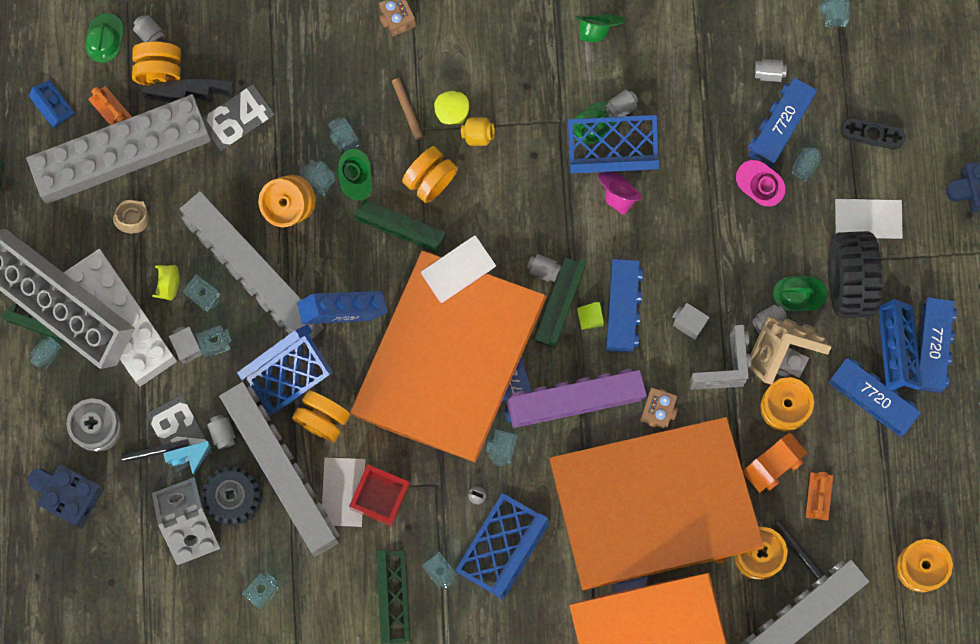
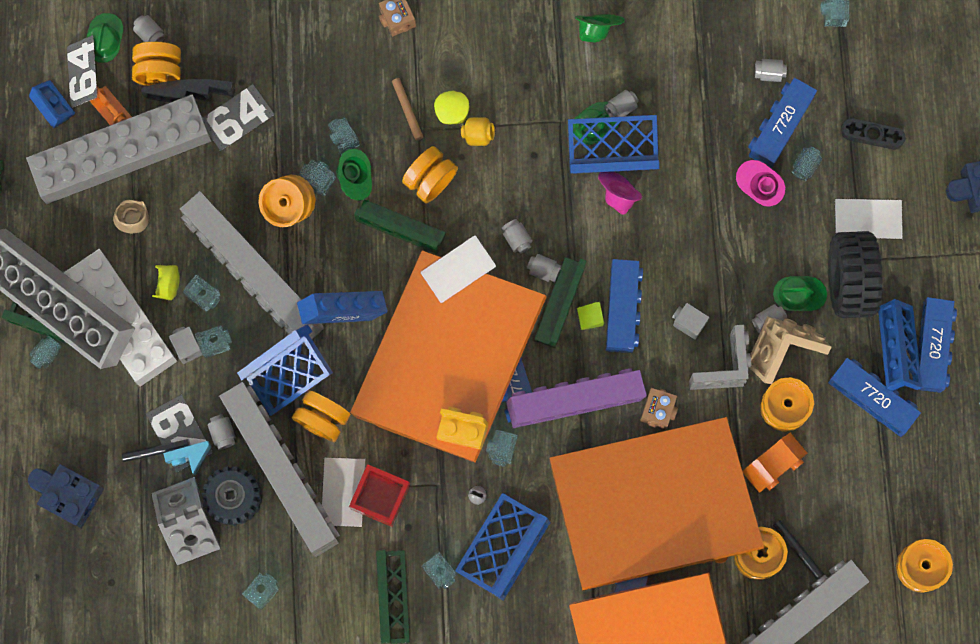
(81, 71): none -> sticker
(82, 418): light grey wheel -> none
(462, 428): none -> yellow bracket
(517, 236): none -> light grey brick
(792, 364): light grey brick -> none
(819, 496): orange hinge -> none

